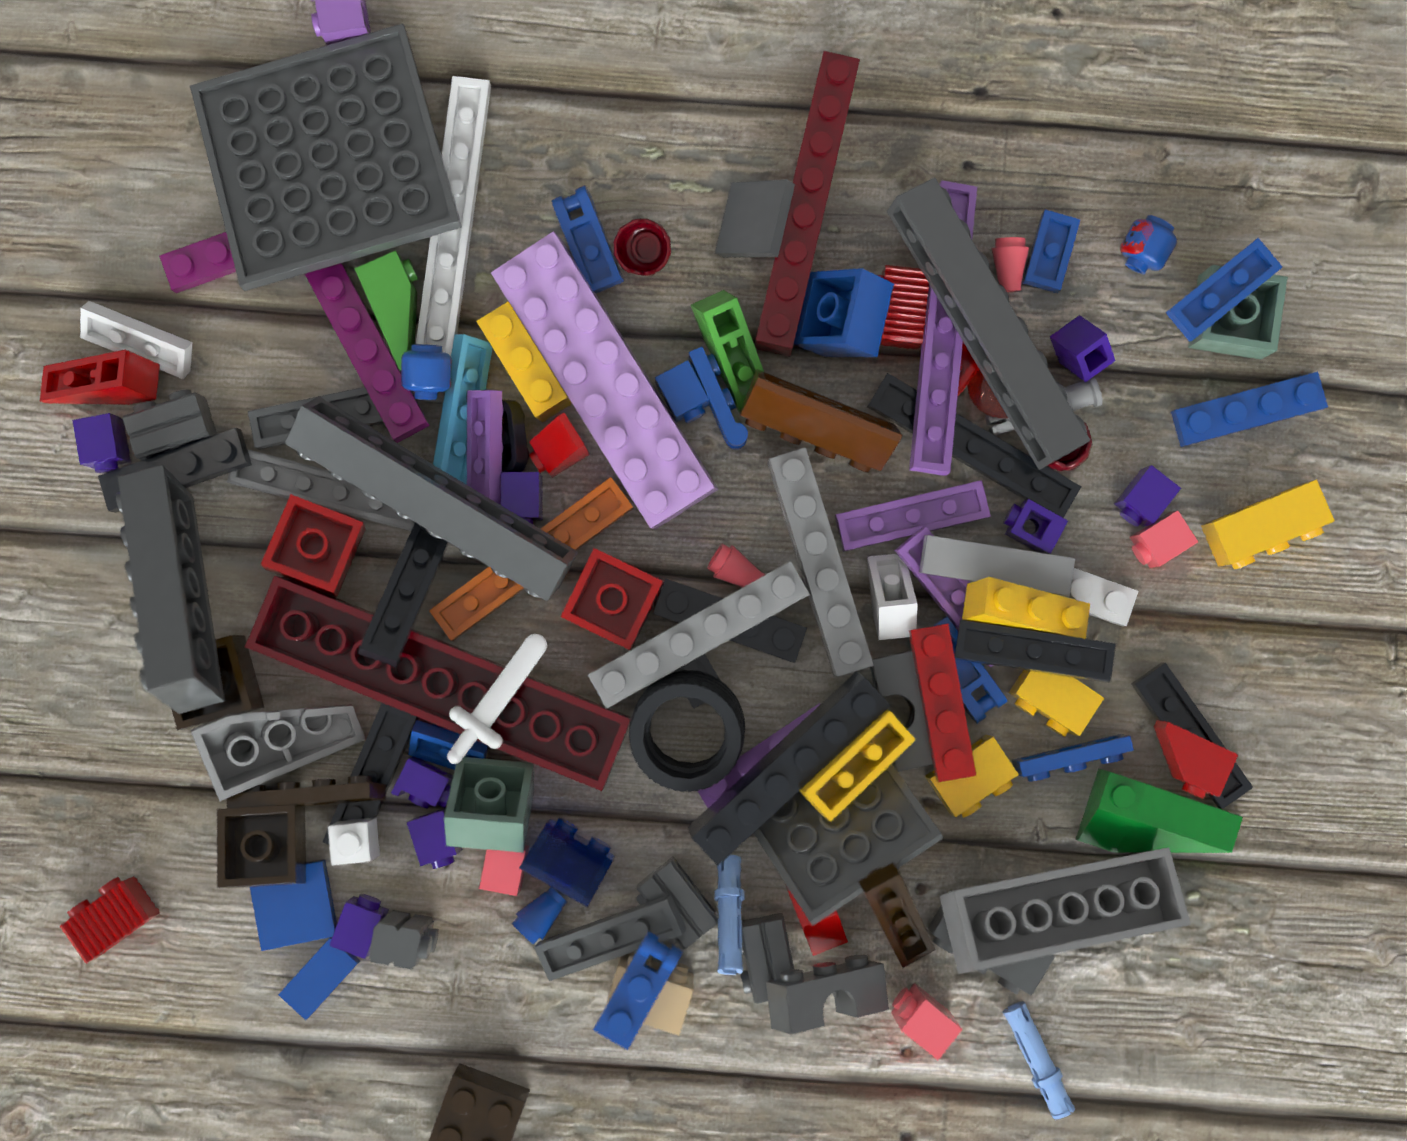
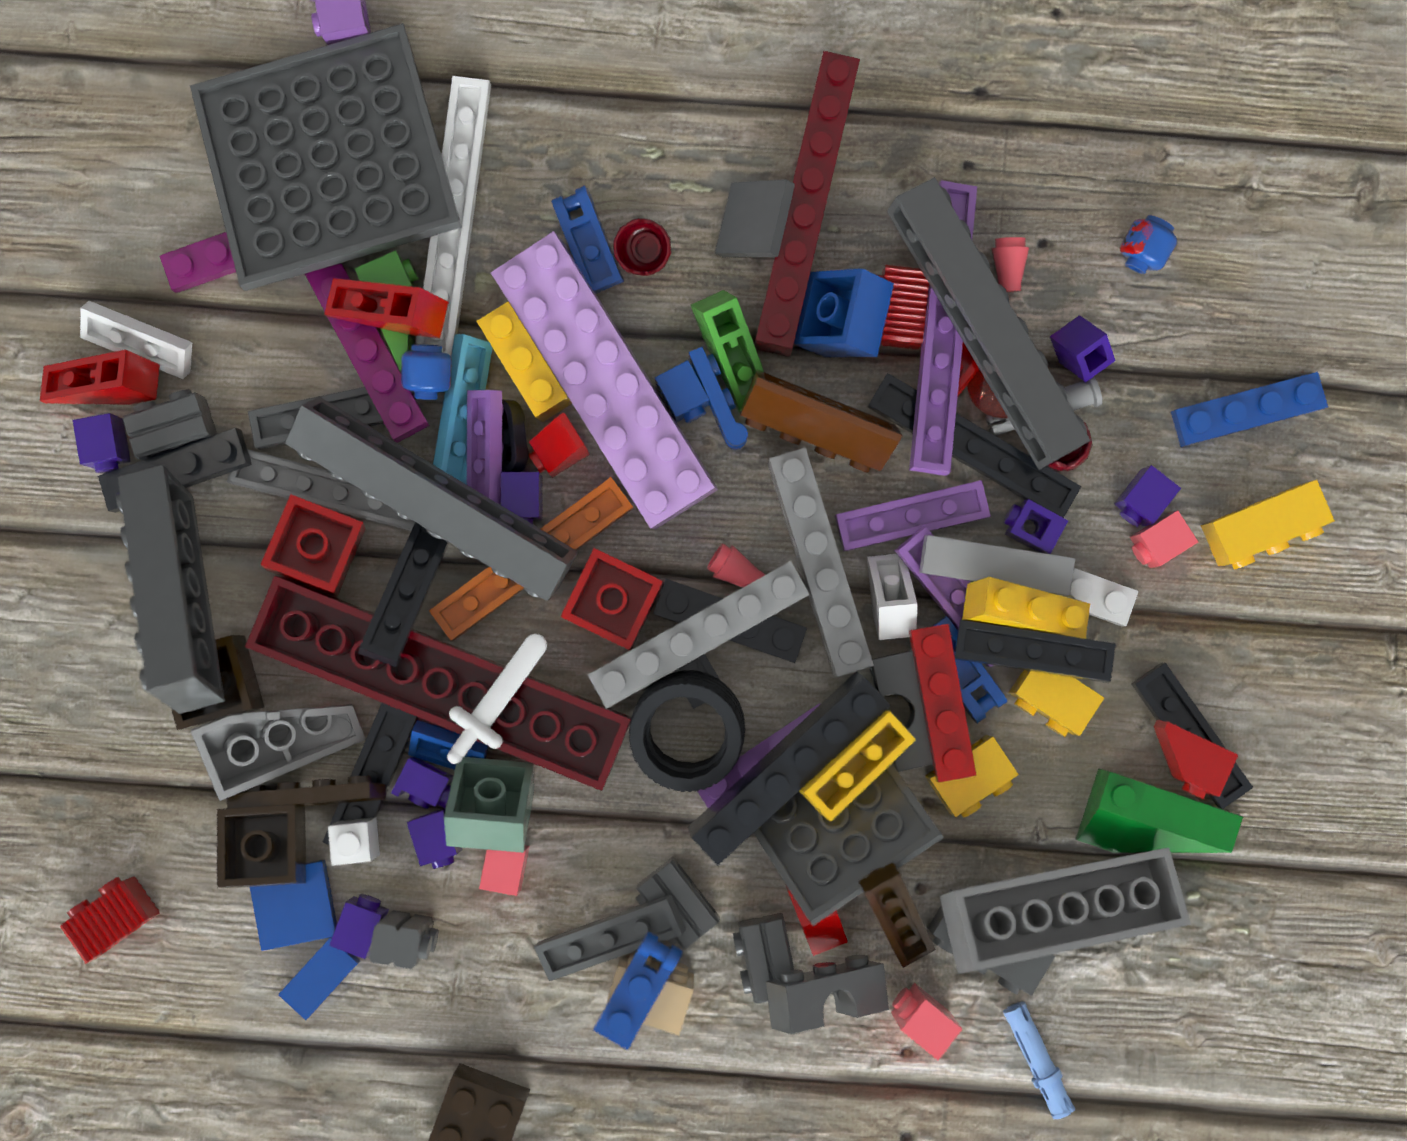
(387, 307): none -> red slope
(539, 915): blue cone -> none
(568, 860): clear blue slope -> none
(729, 915): light blue pin -> none
(1051, 251): blue plate -> none
(1073, 757): blue plate -> none
(1224, 289): blue plate -> none
(1249, 327): sand green brick -> none

